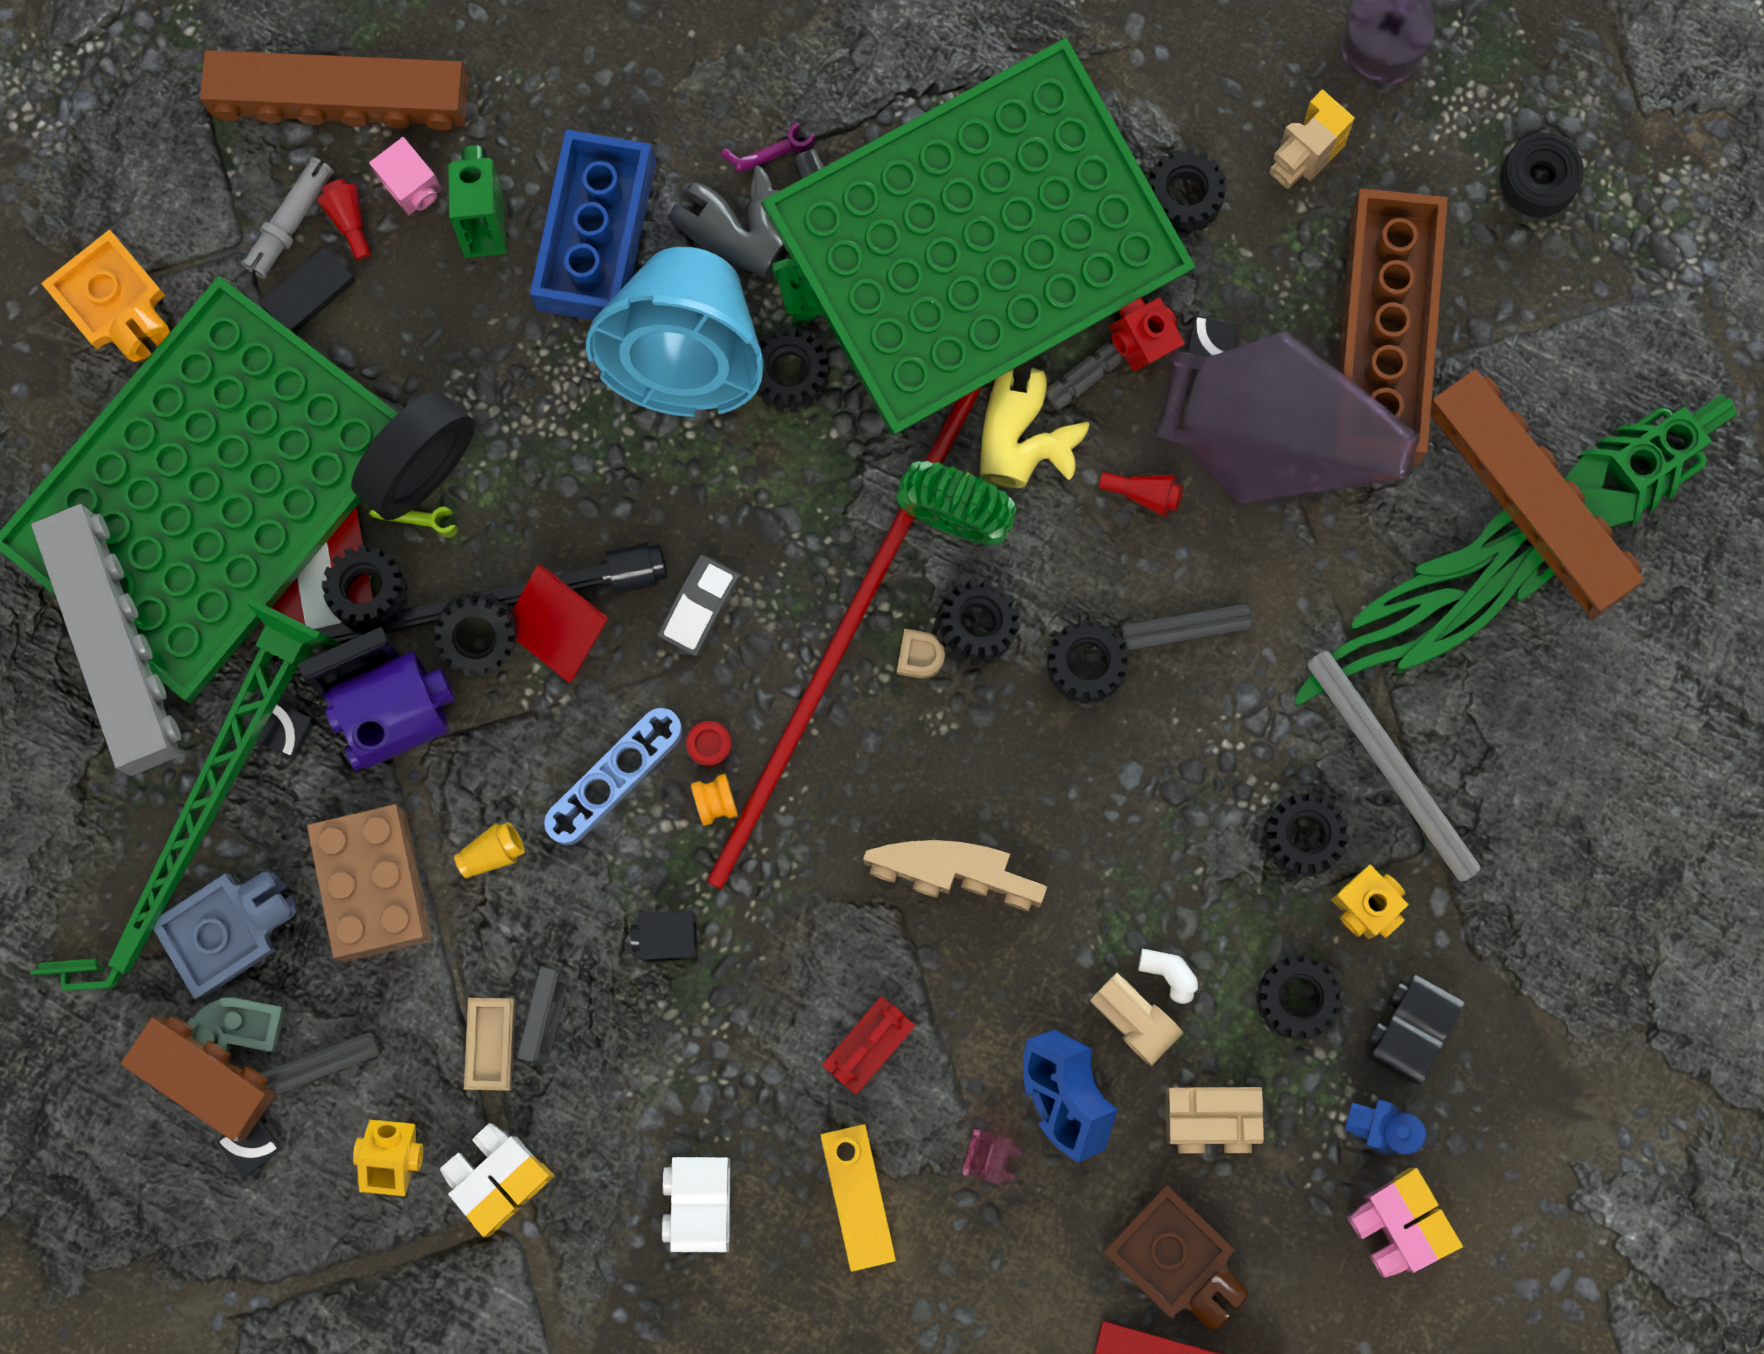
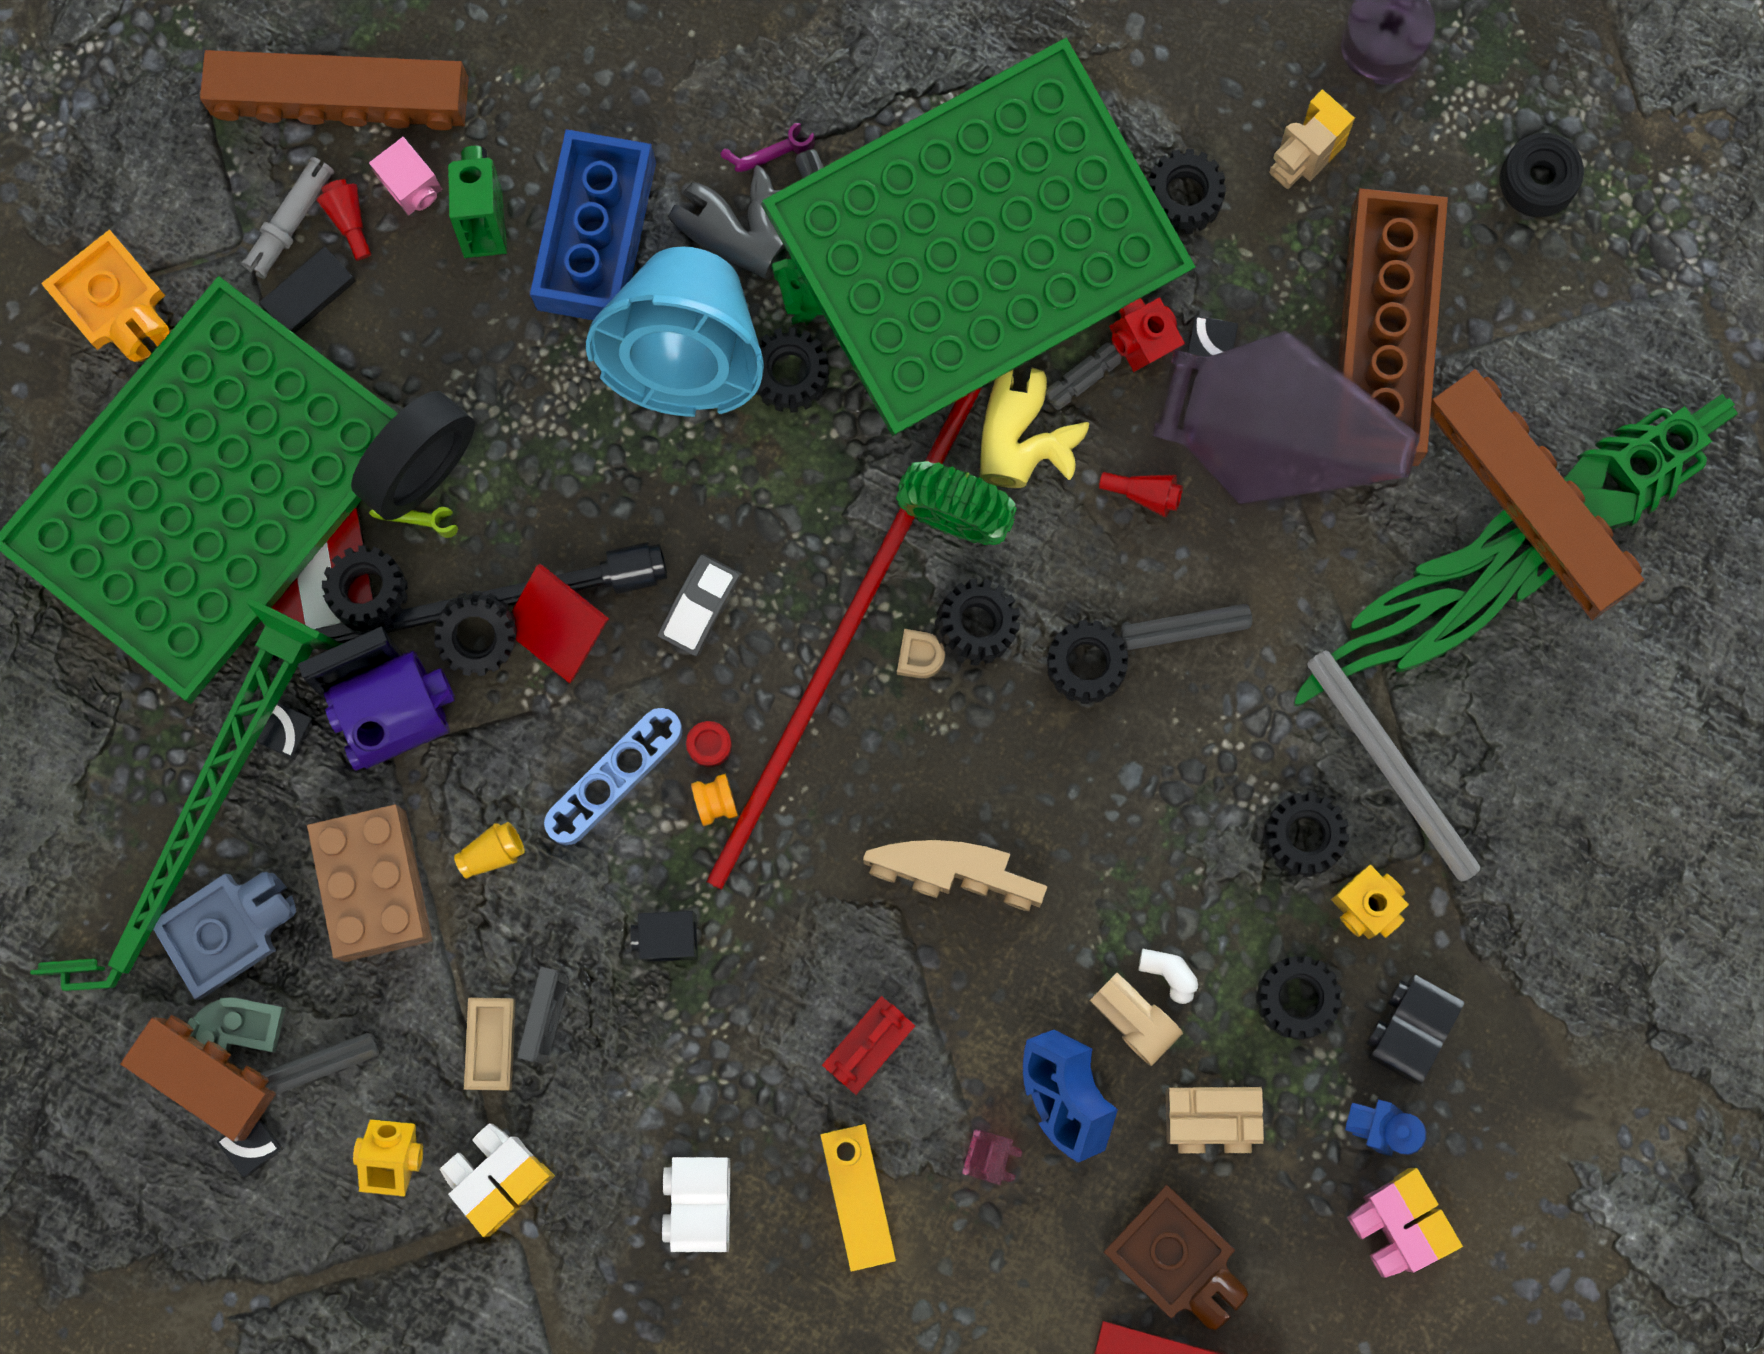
(107, 640): light grey brick -> none

